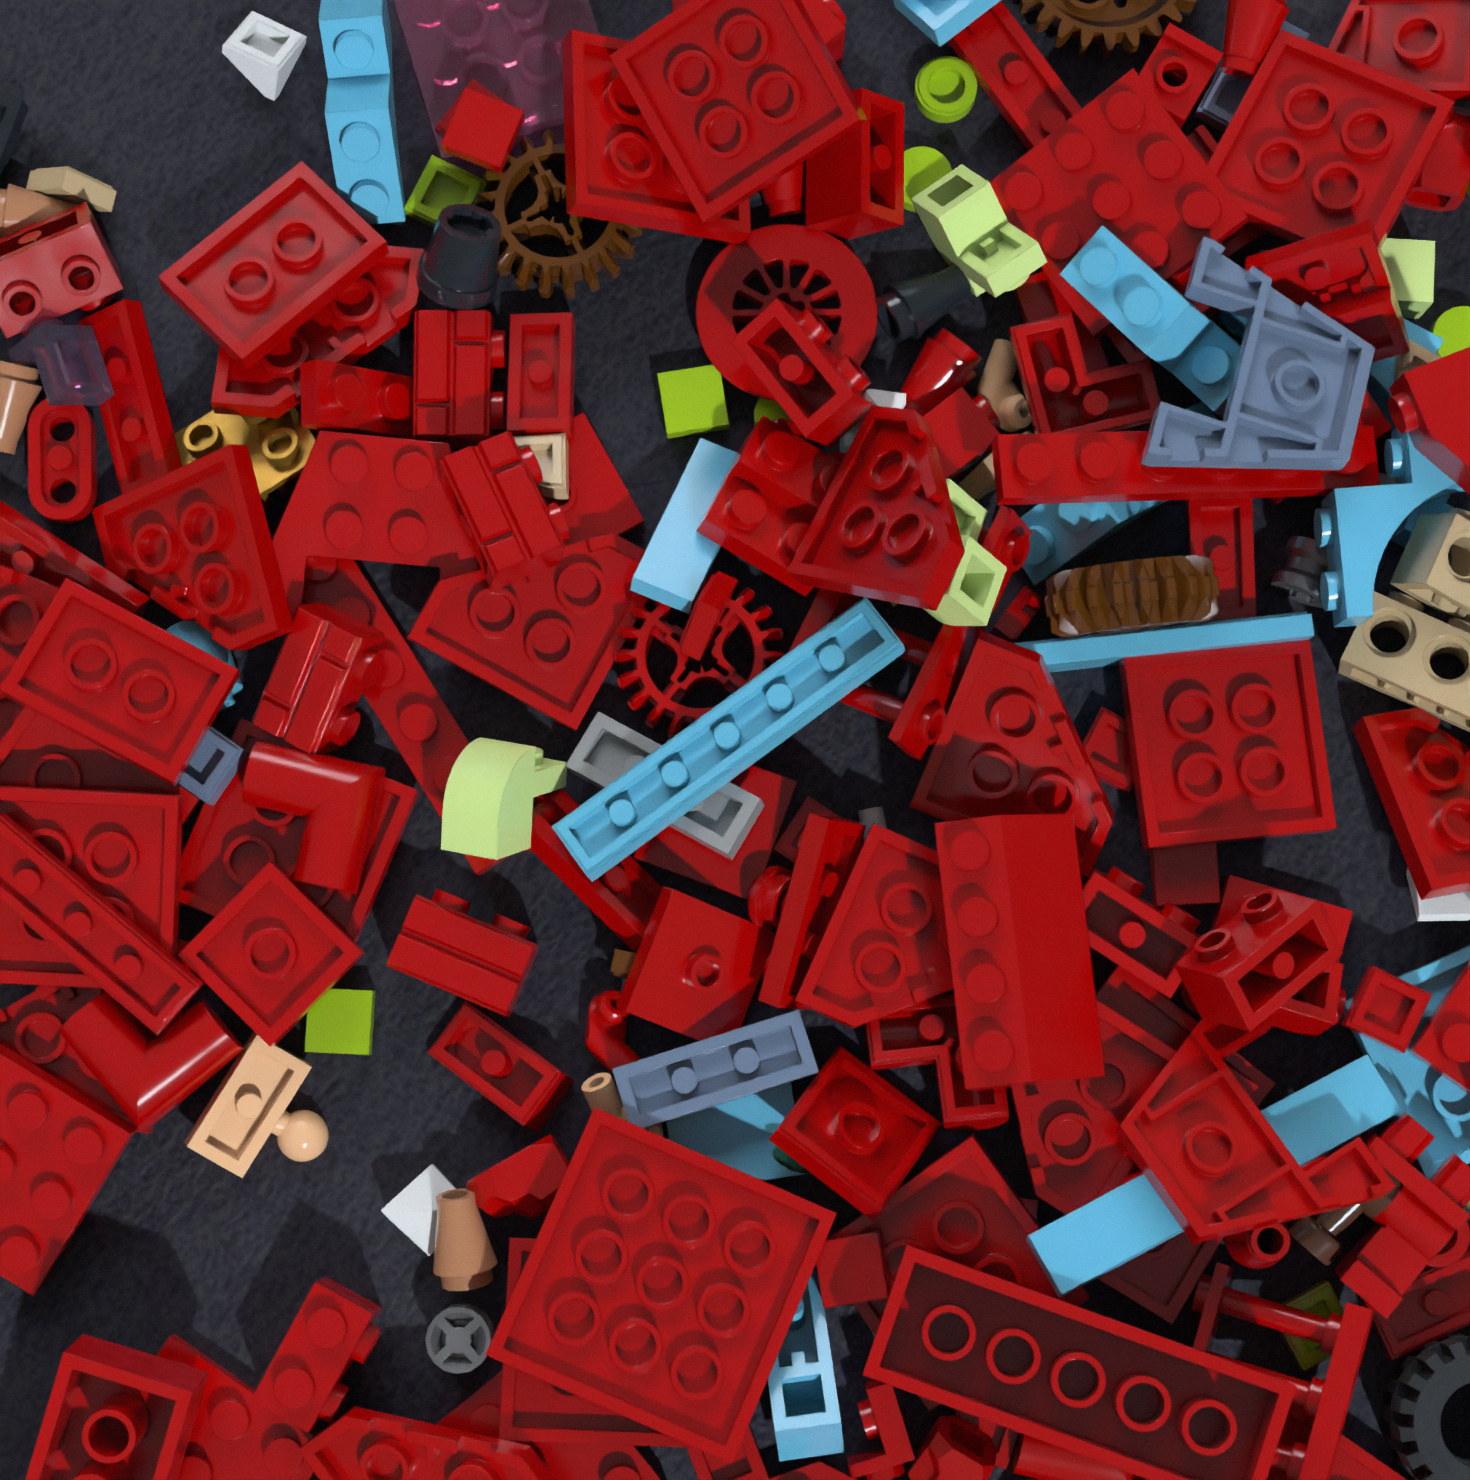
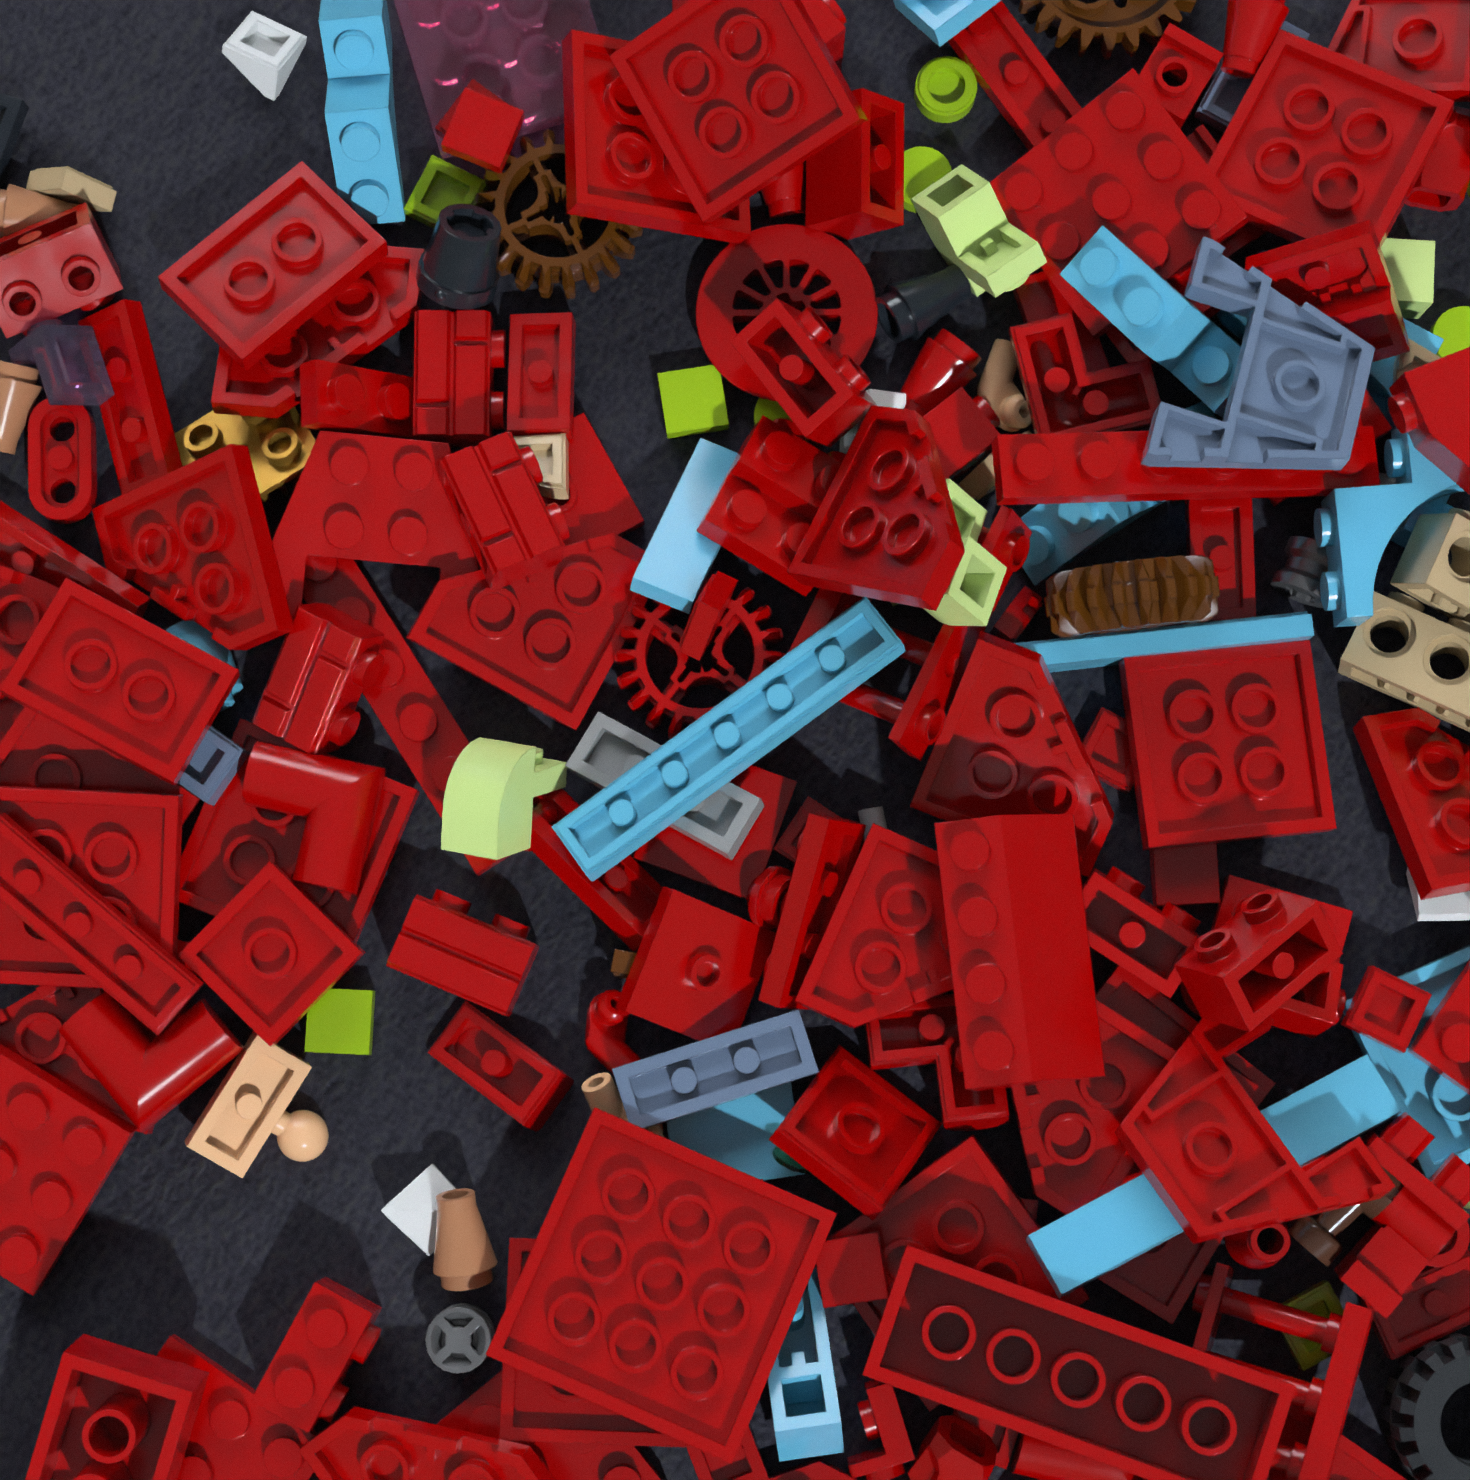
(523, 1181): red rock -> none

